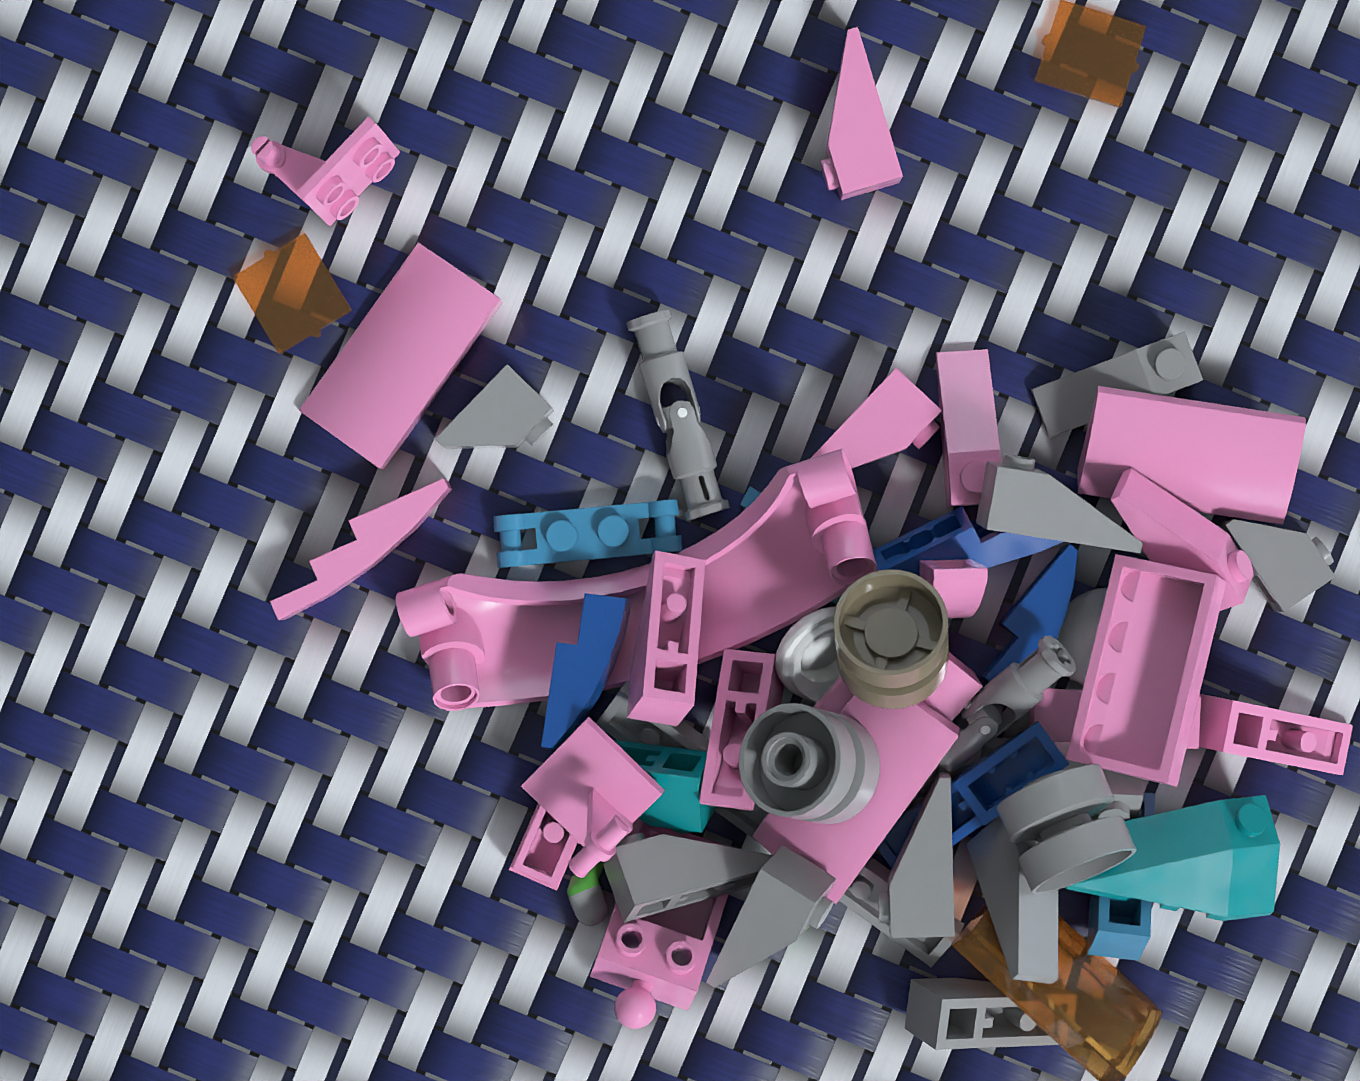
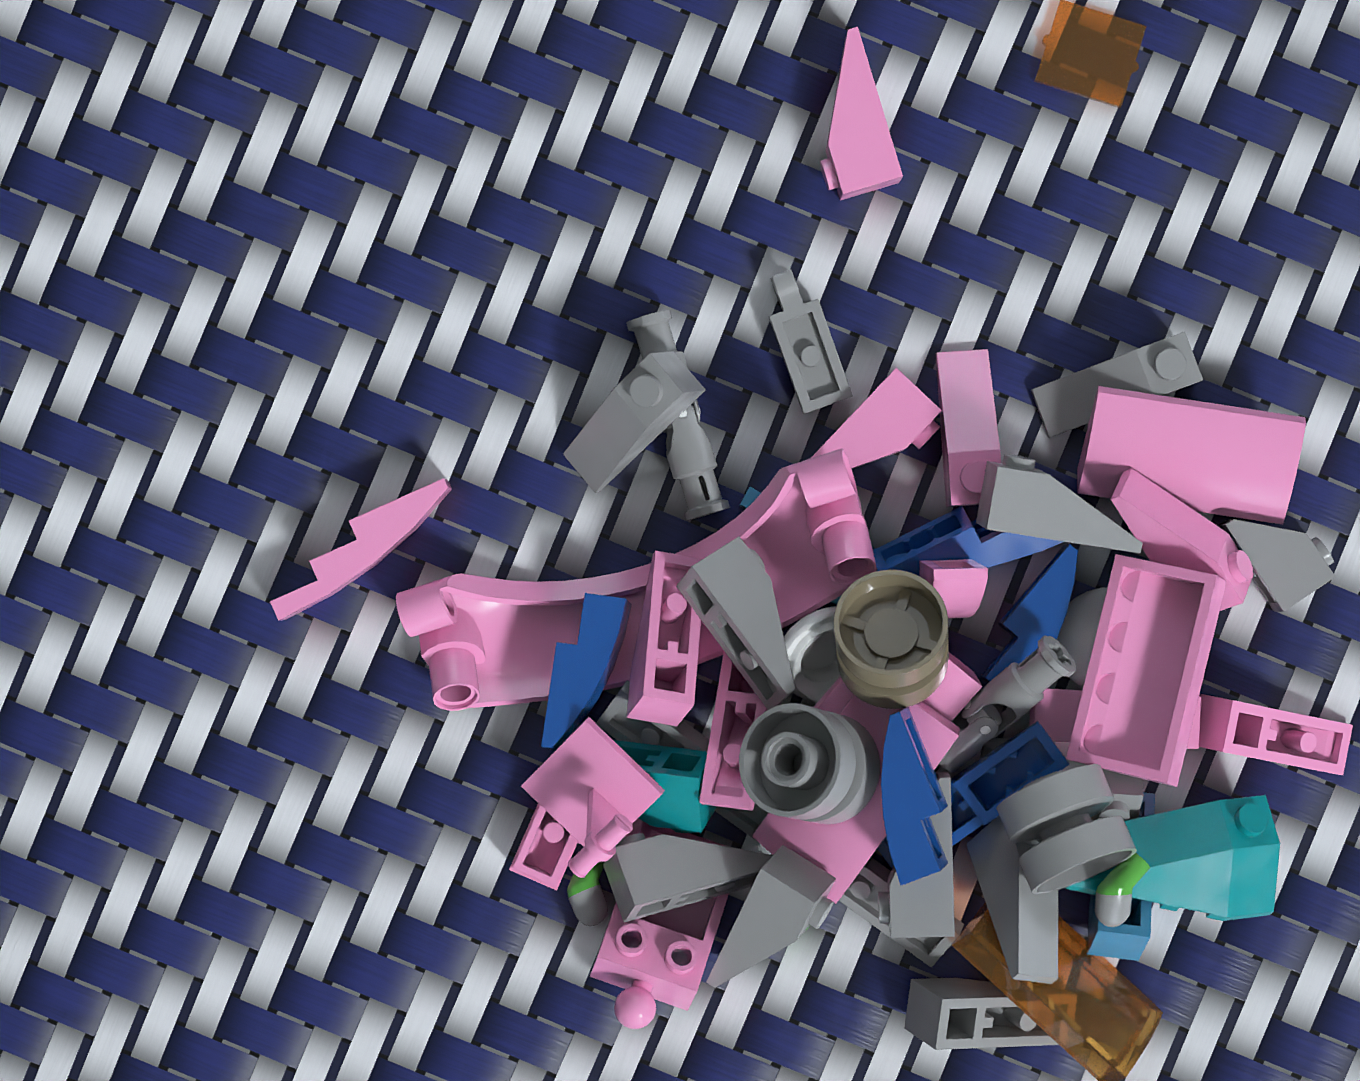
(292, 293): clear orange piece -> none
(335, 184): bright pink plate -> none
(401, 356): bright pink slope -> none
(500, 416): light grey slope -> none
(587, 533): dark azure plate -> none
(632, 417): none -> light grey slope
(741, 612): none -> light grey slope
(807, 347): none -> light grey plate
(908, 801): none -> blue slope
(1115, 891): none -> arm

